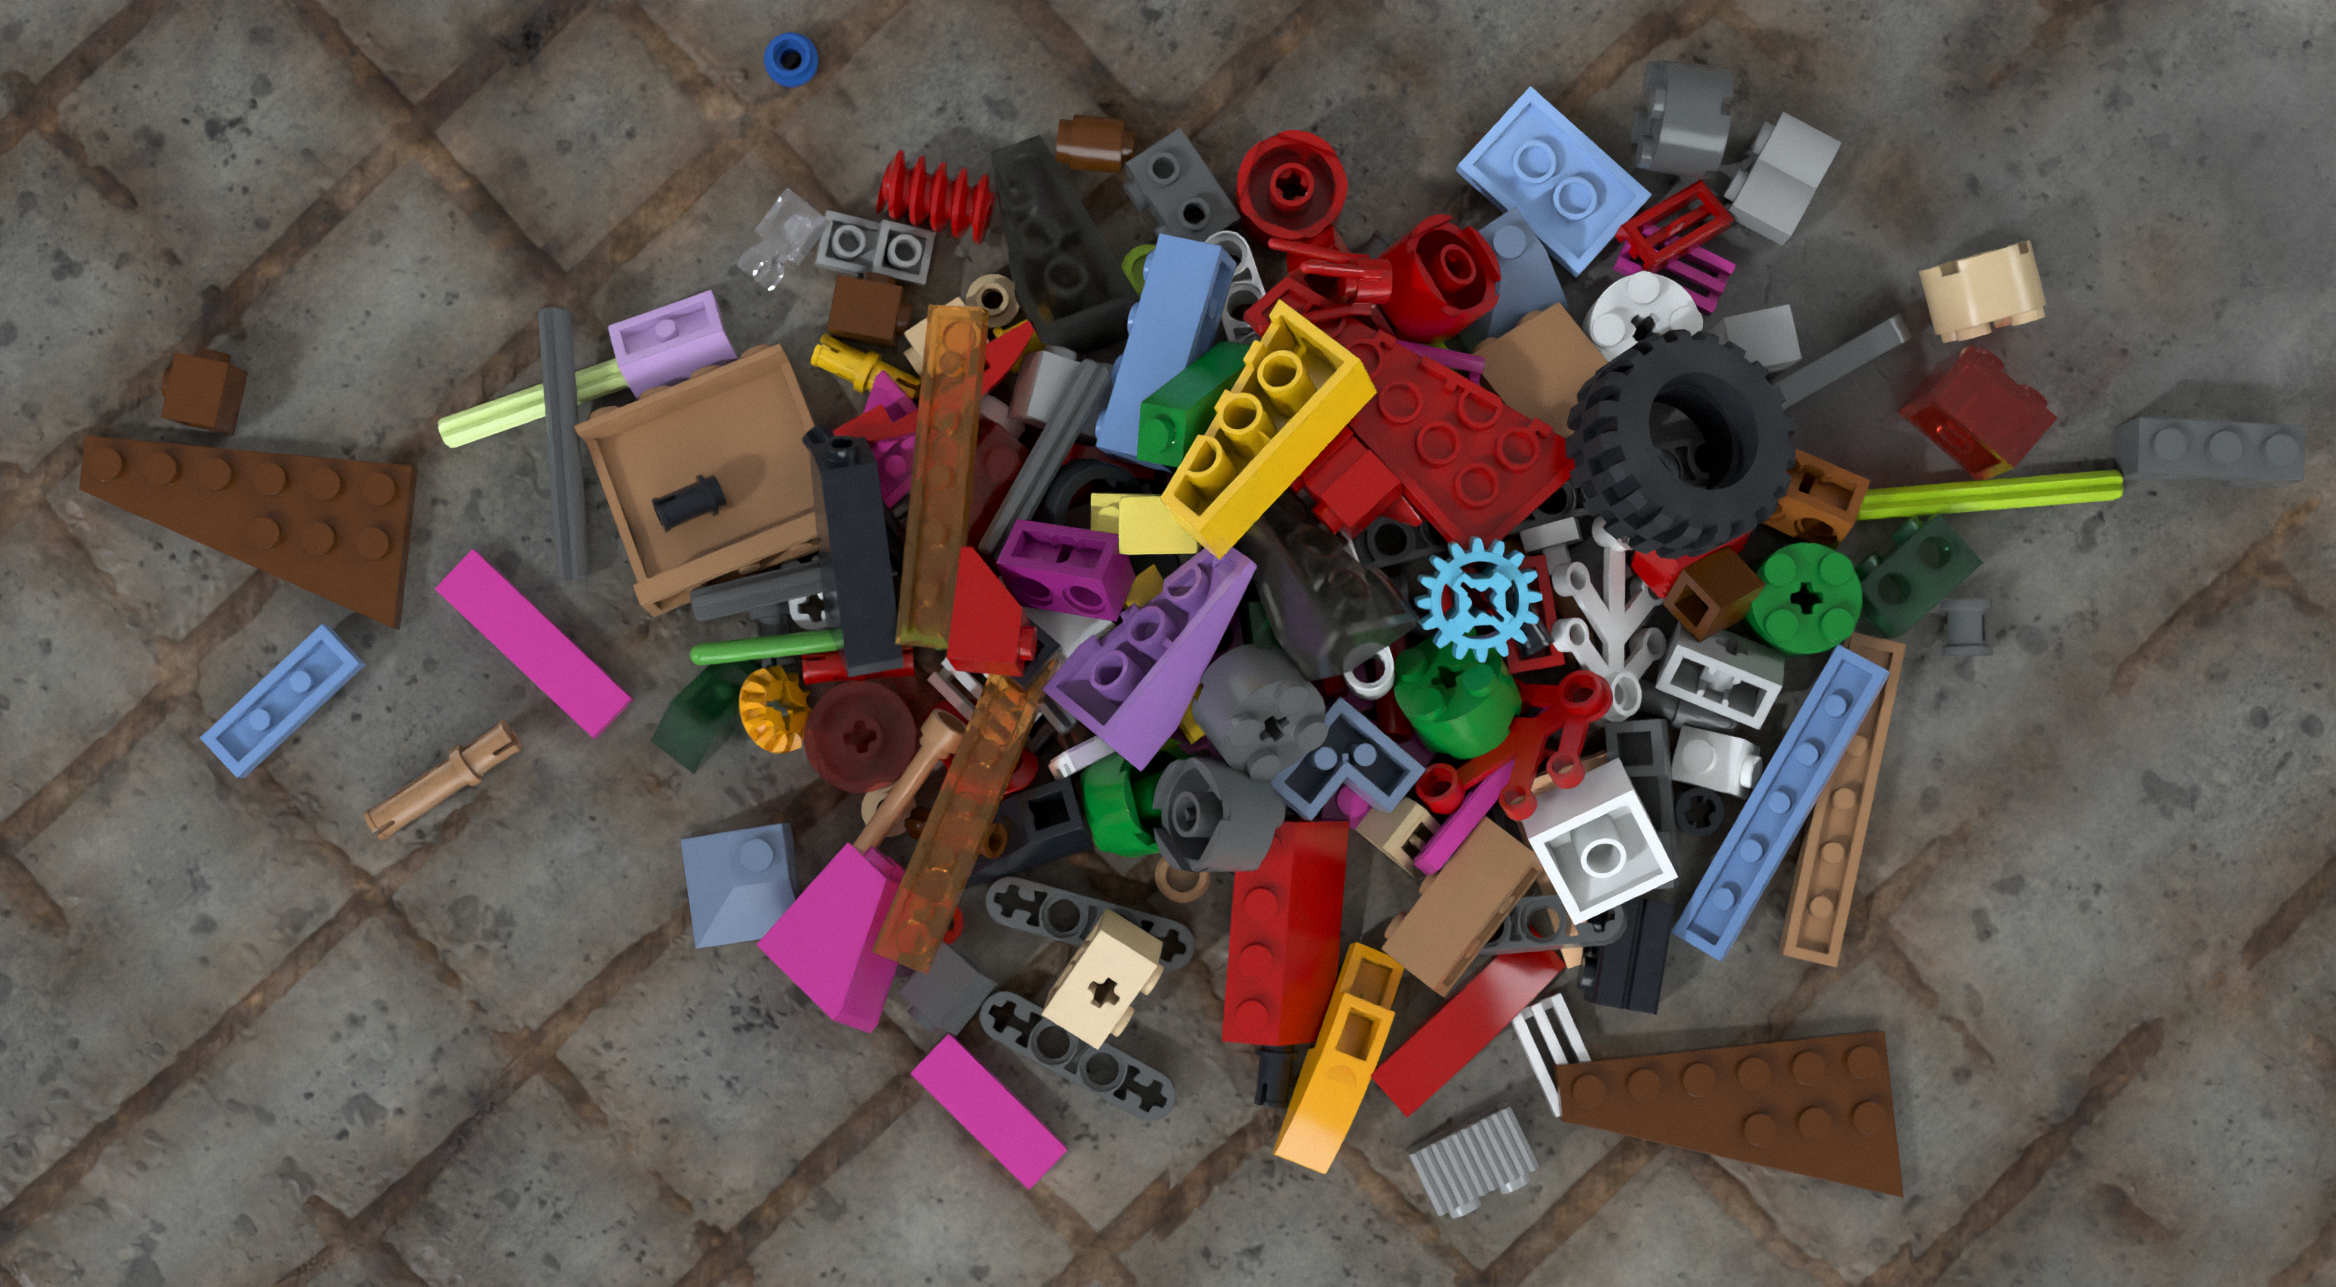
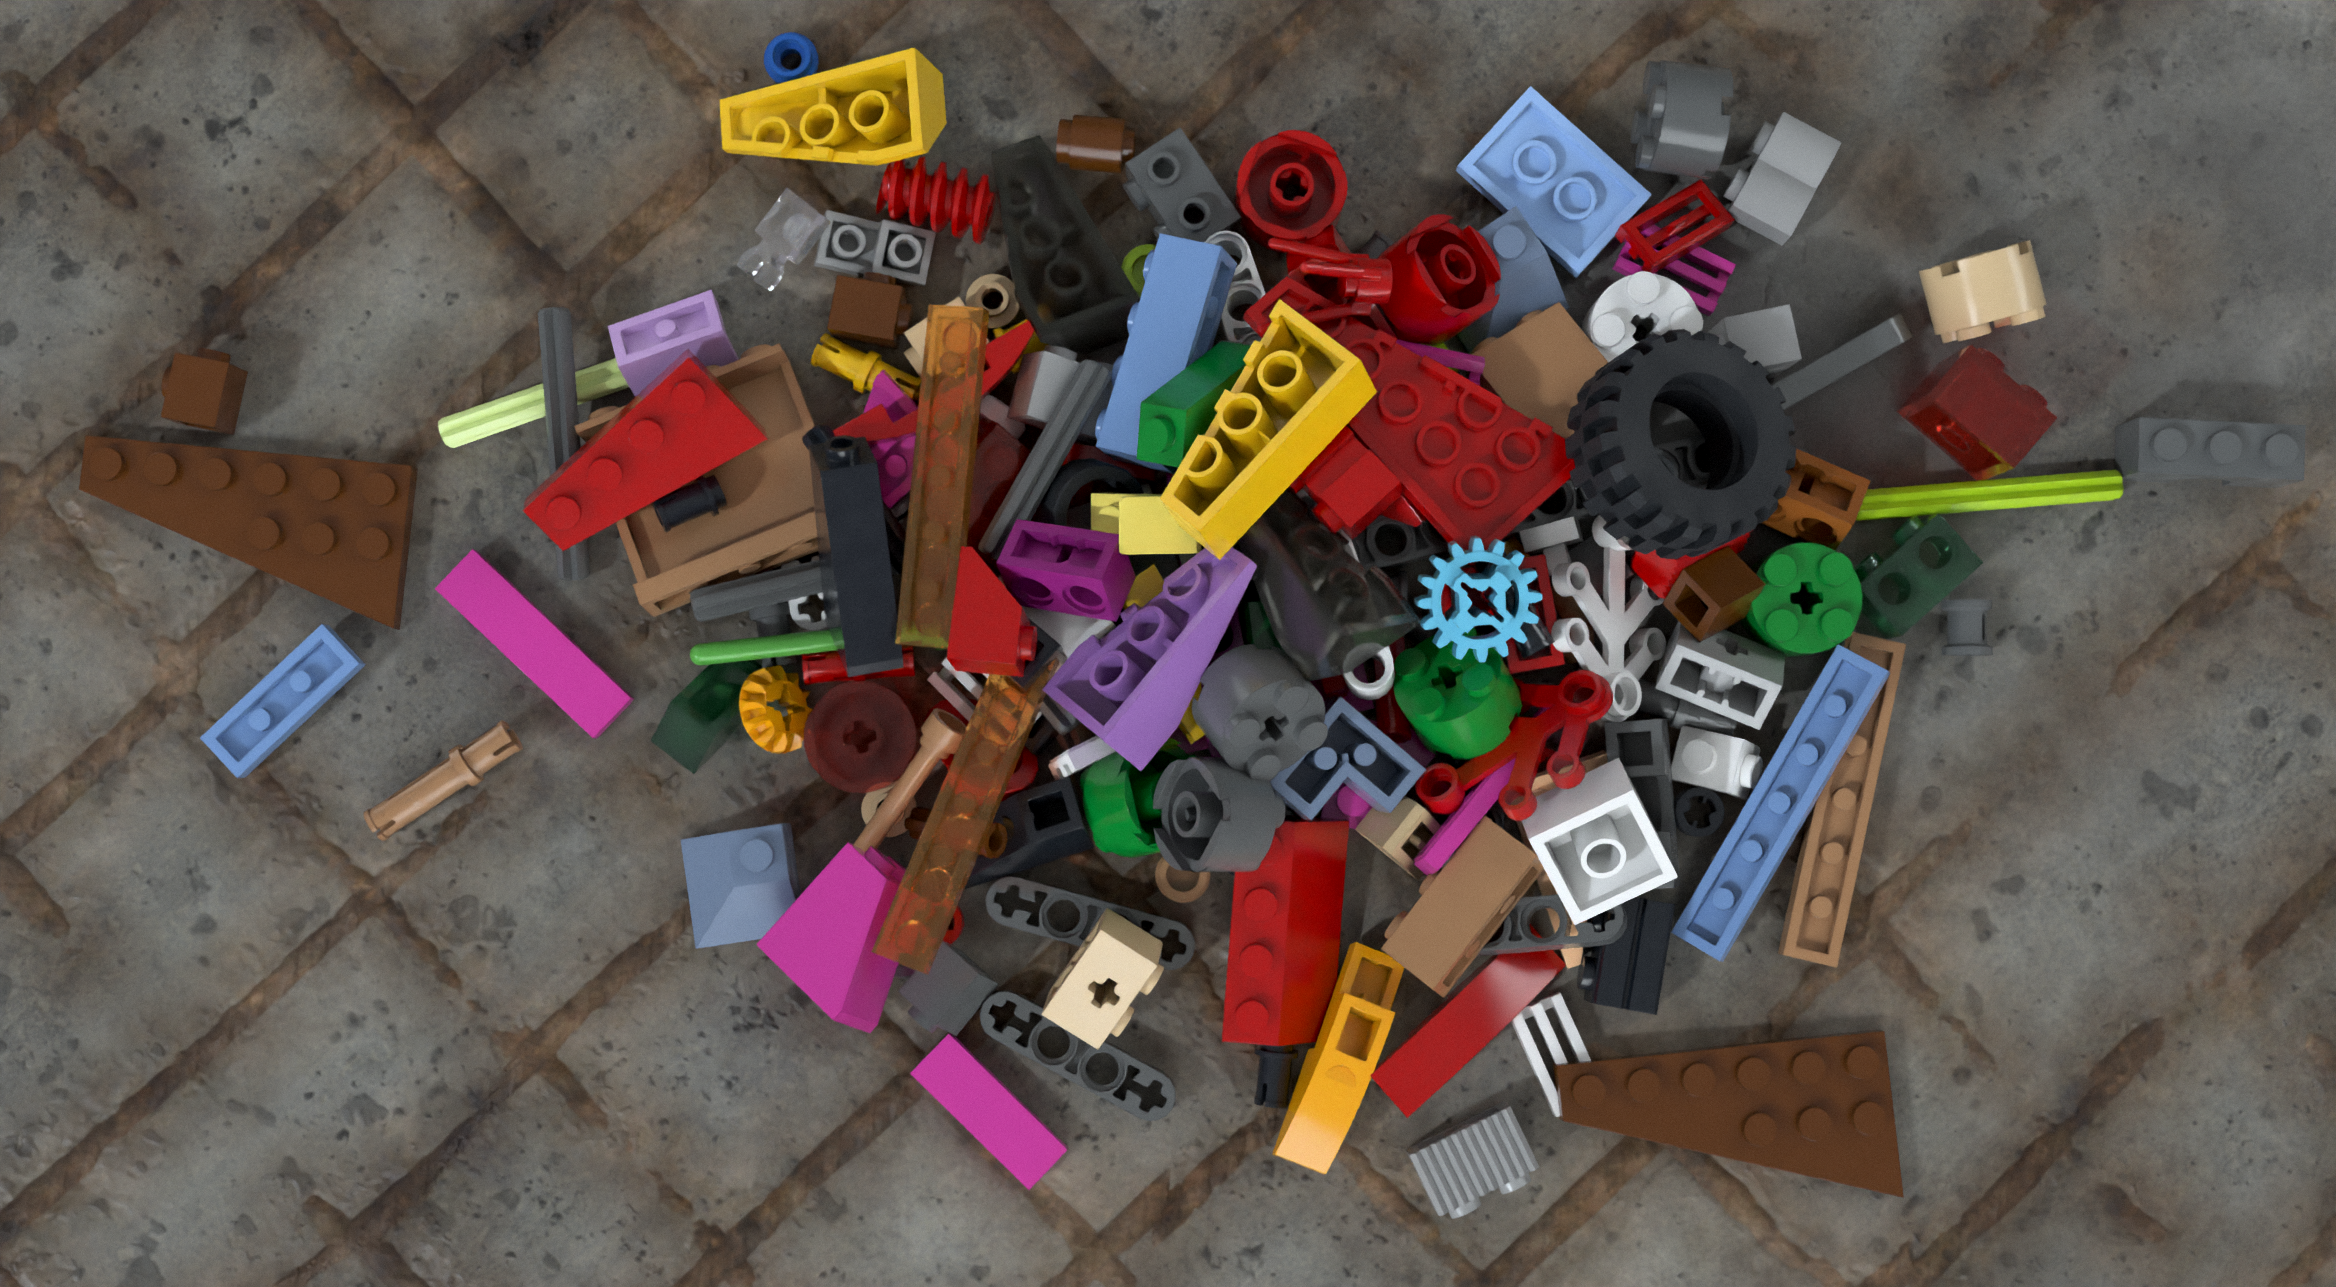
(648, 449): none -> red wedge
(843, 115): none -> yellow wedge

